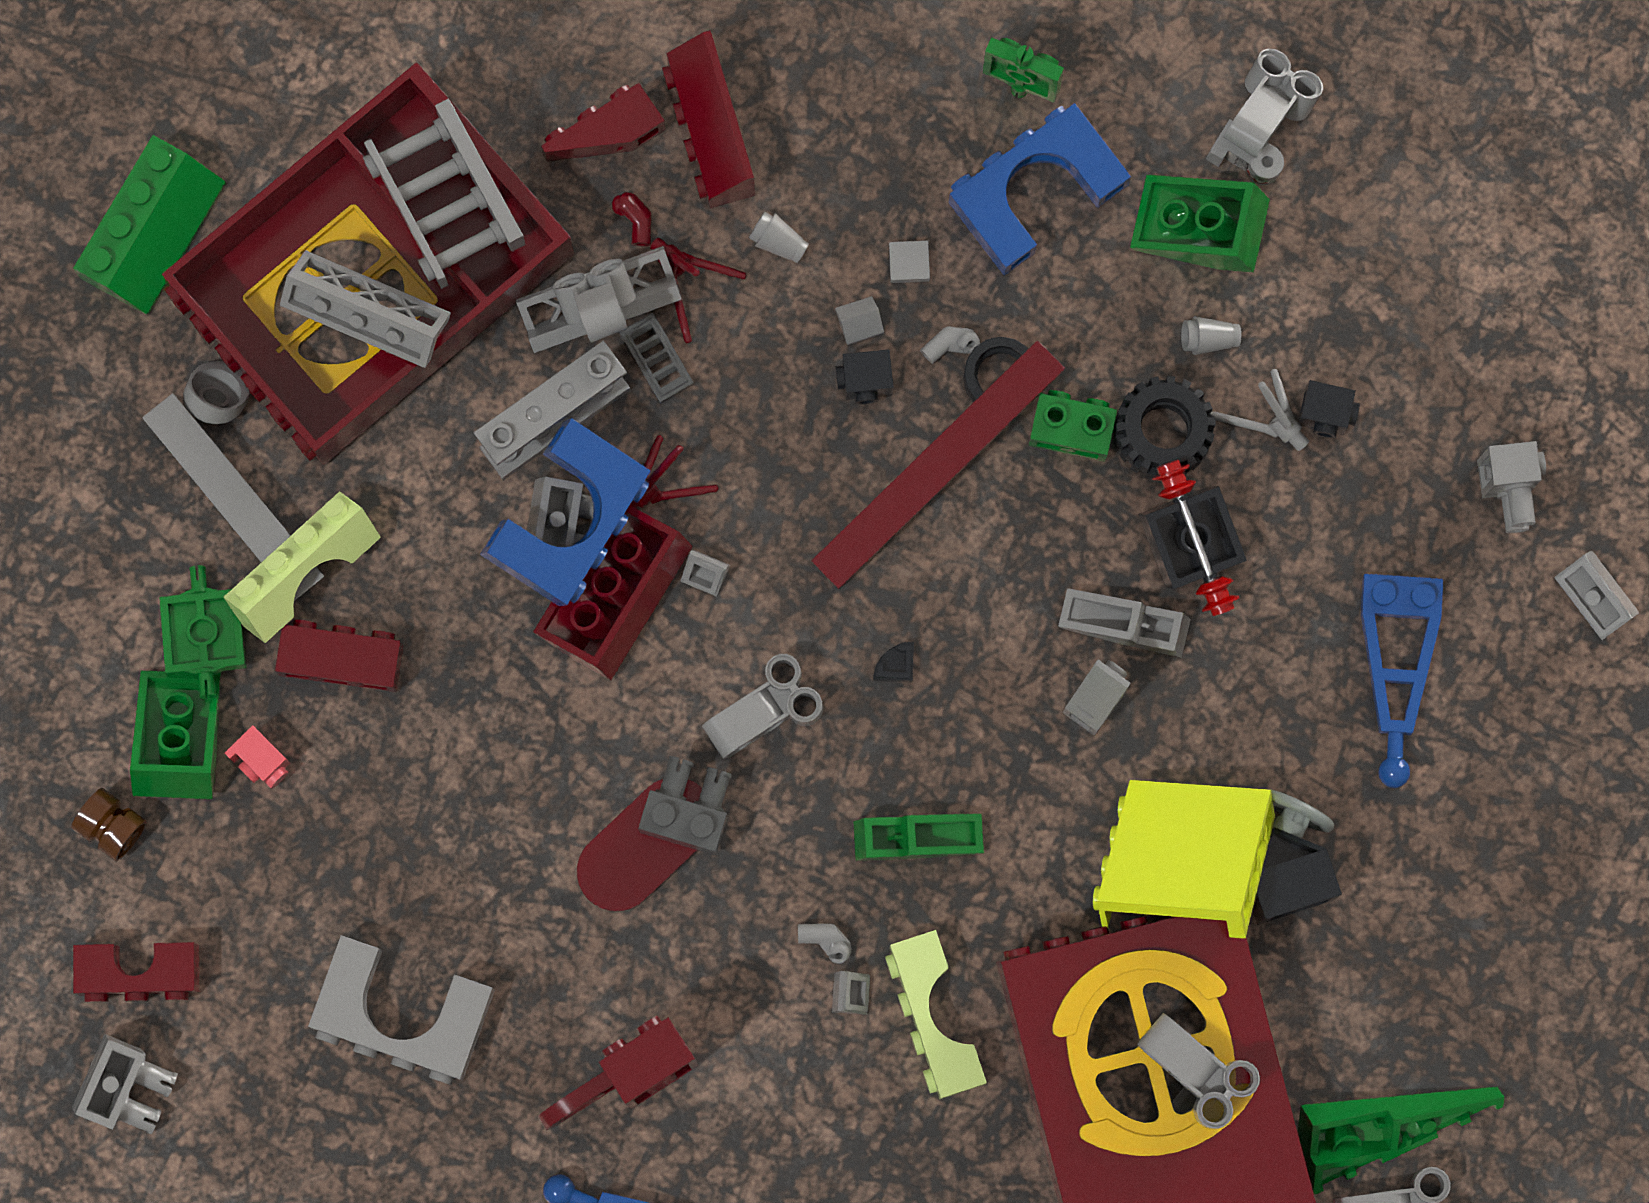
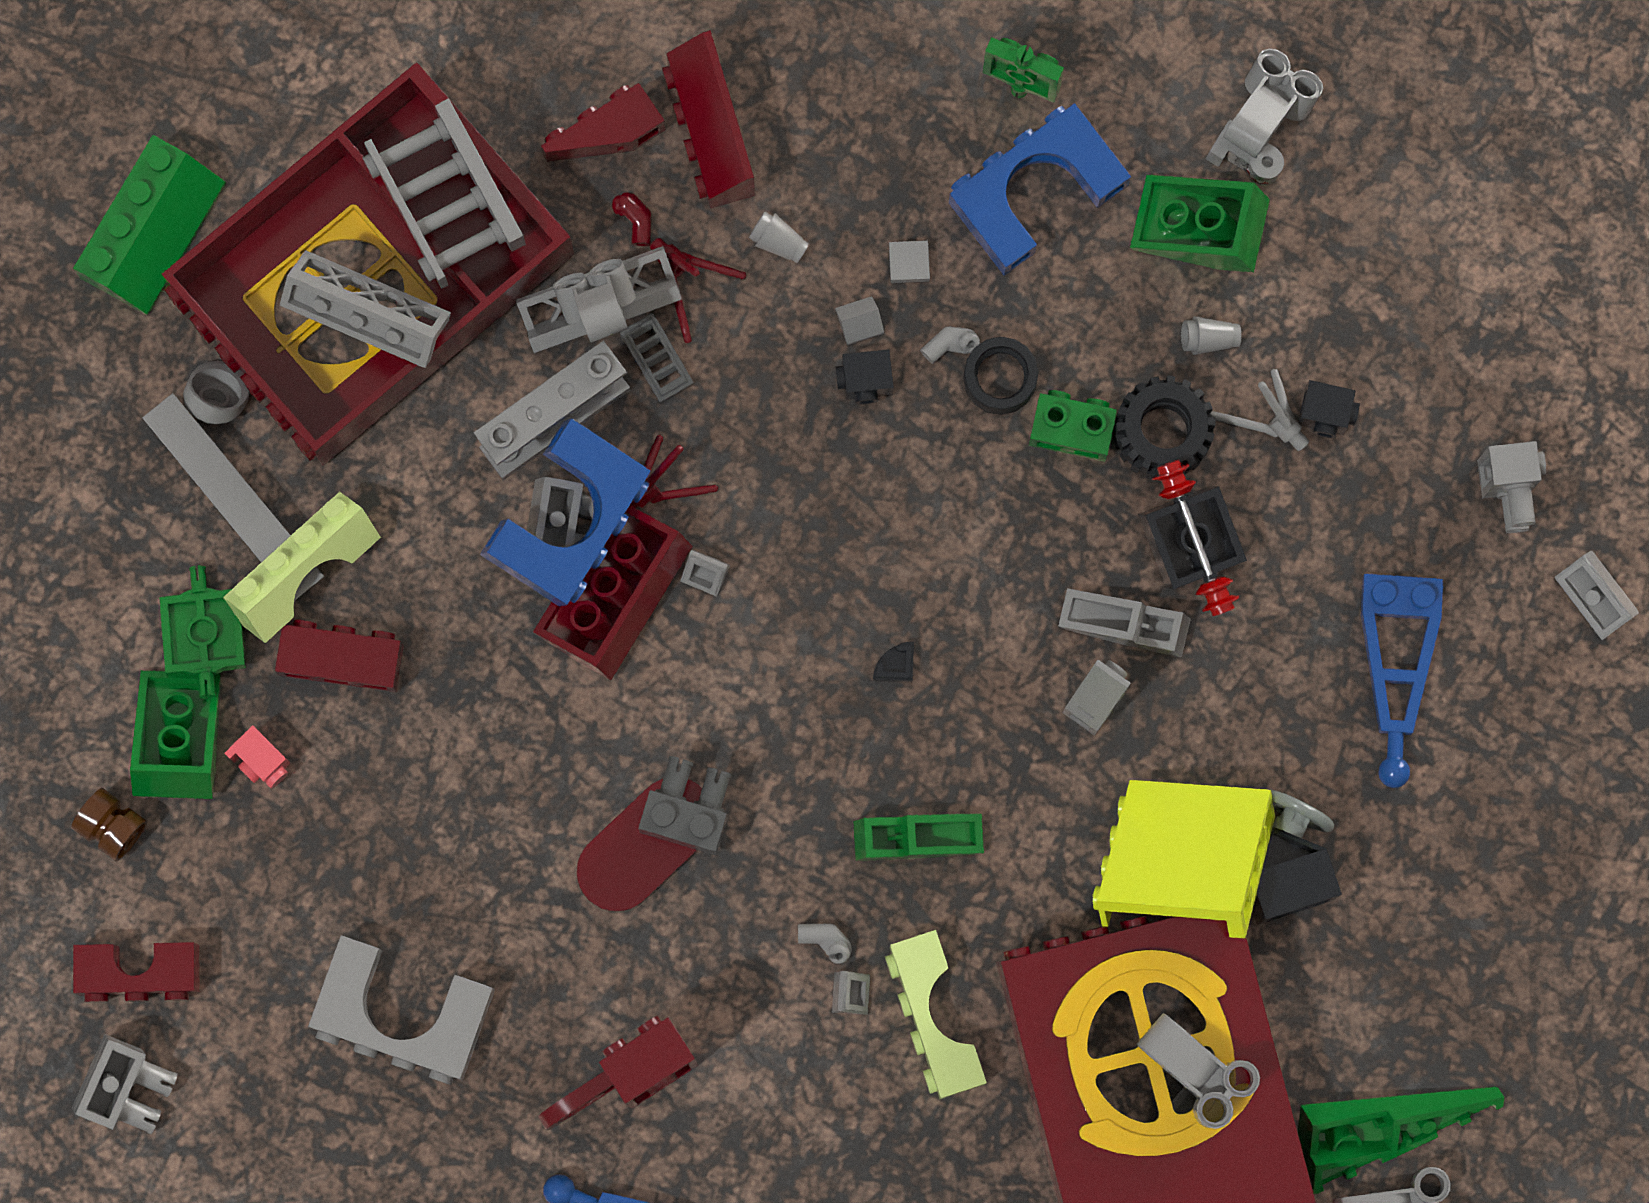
(761, 710): light grey piece -> none
(938, 464): dark red tile -> none

